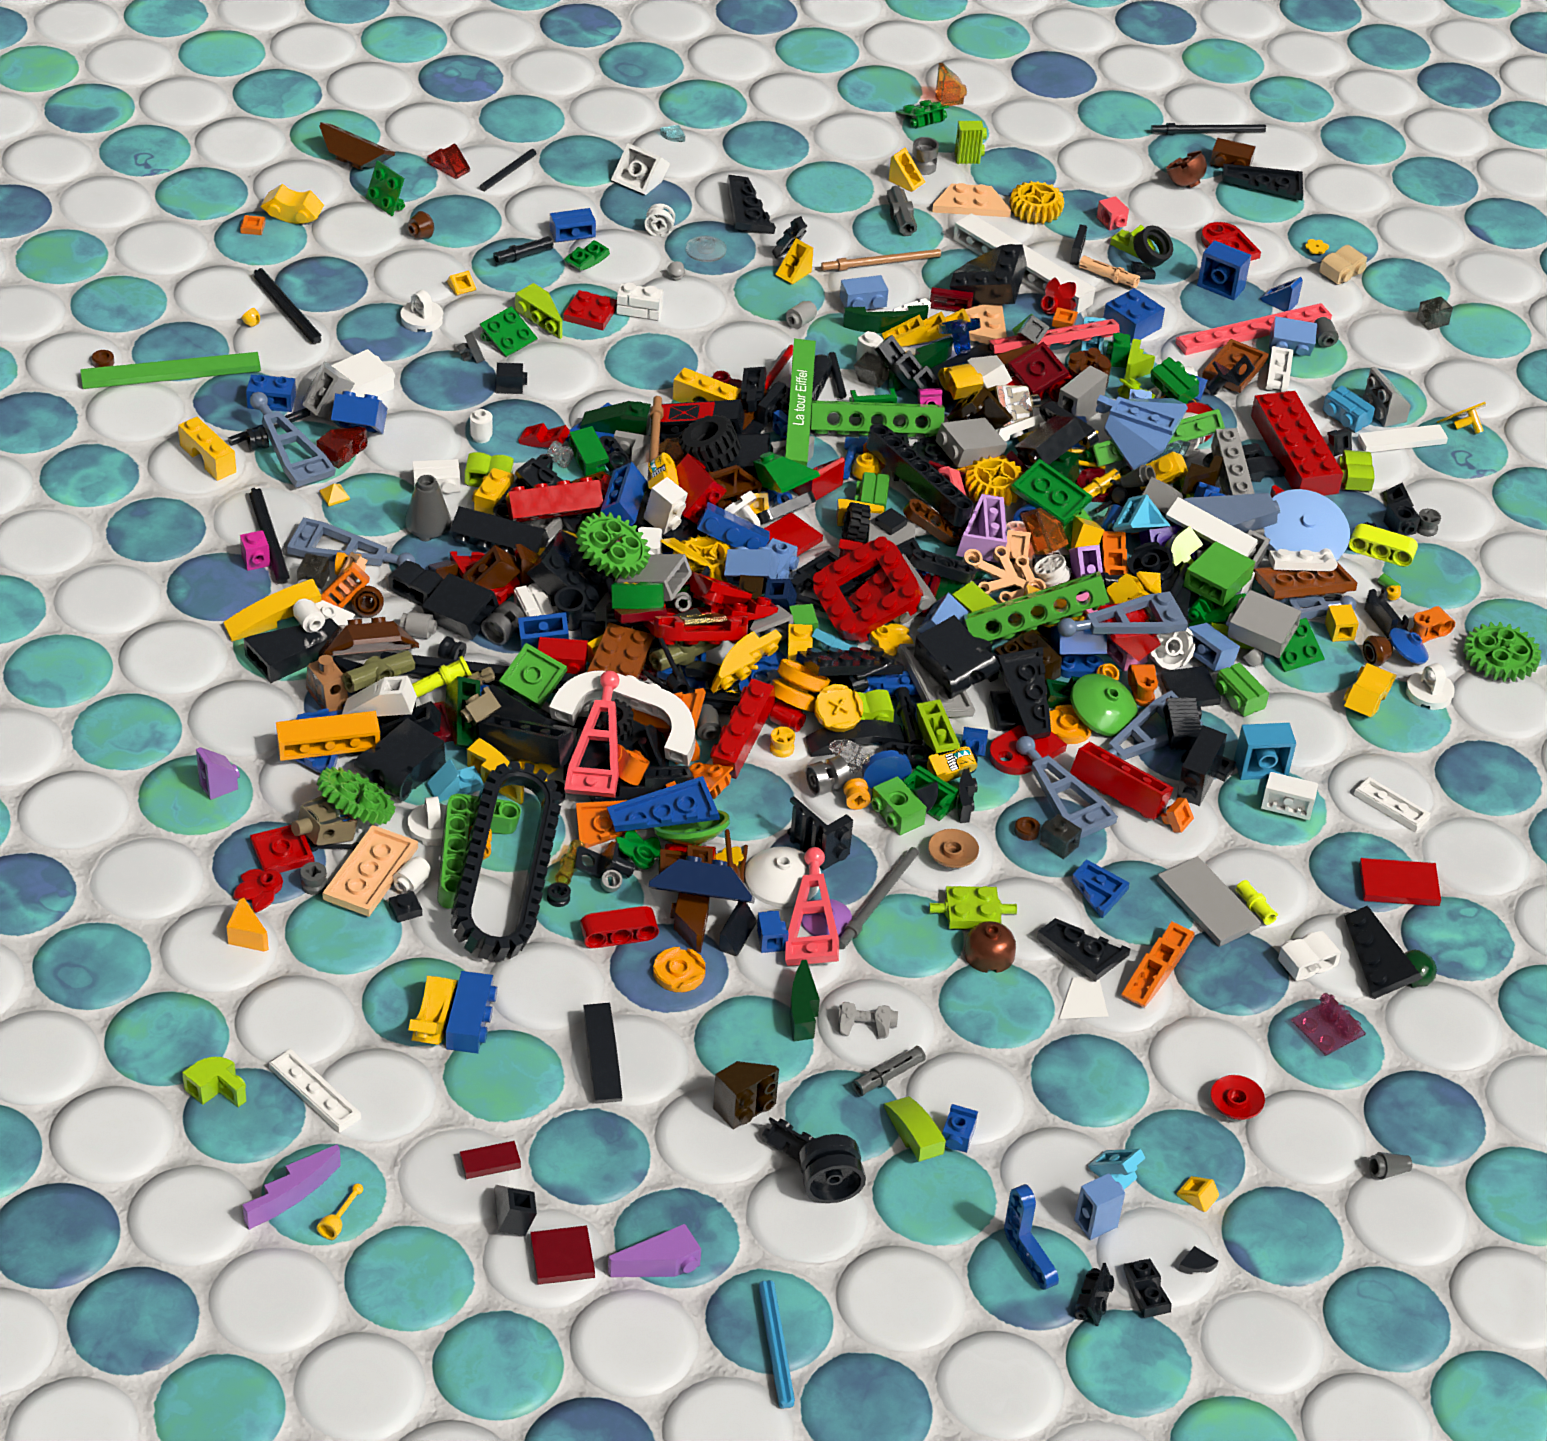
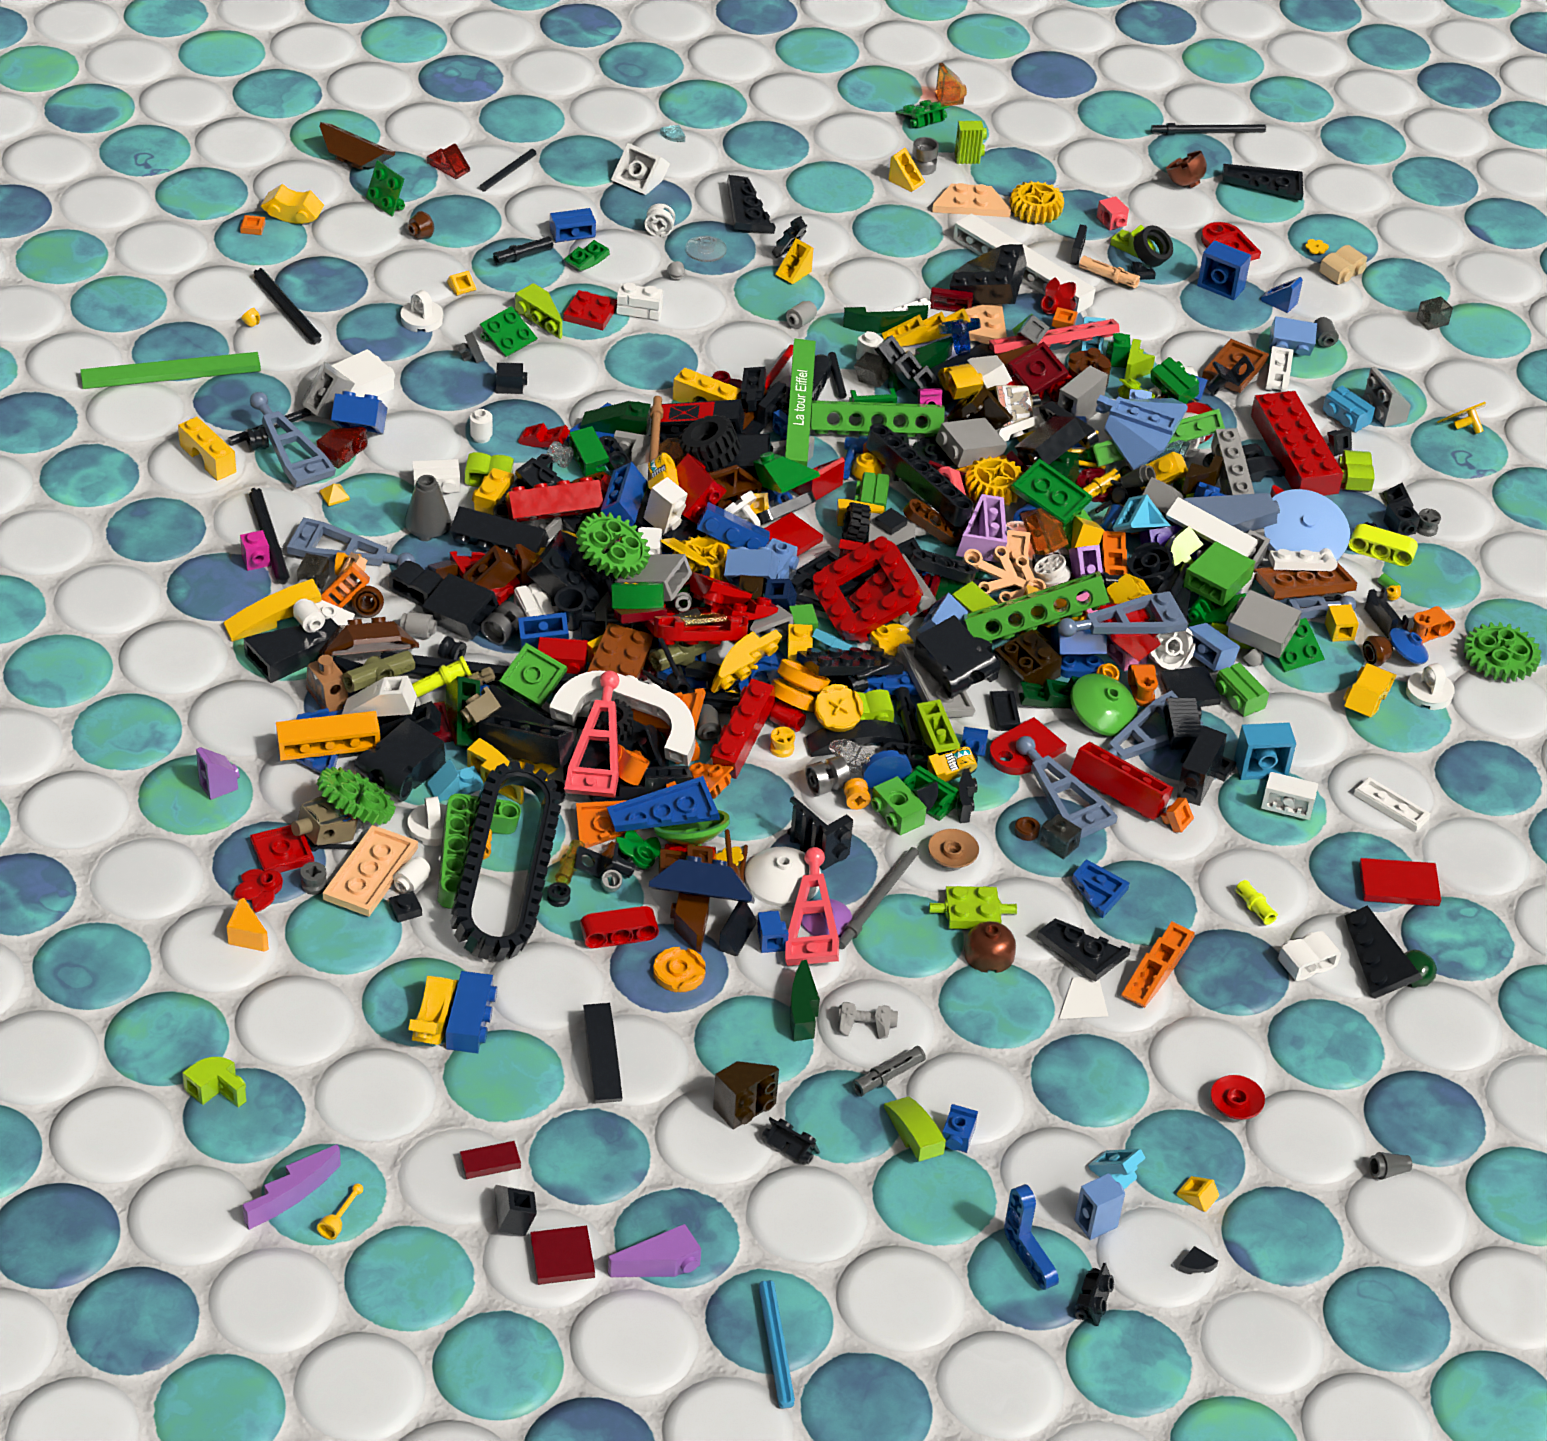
(102, 358): reddish brown tile -> none
(279, 391): blue brick -> none
(315, 1091): white tile -> none
(832, 1168): black wheel -> none
(843, 263): medium nougat bar -> none
(864, 292): medium blue brick -> none
(901, 211): dark grey piece -> none
(1025, 683): black wing -> none
(1068, 726): light orange tile -> none
(1135, 314): blue brick -> none
(1146, 1288): black slope -> none
(1151, 581): yellow slope -> none
(1208, 901): light grey tile -> none
(1232, 153): reddish brown brick -> none
(1245, 330): coral tile -> none
(1329, 1025): clear pink hinge -> none
(1402, 438): white tile -> none

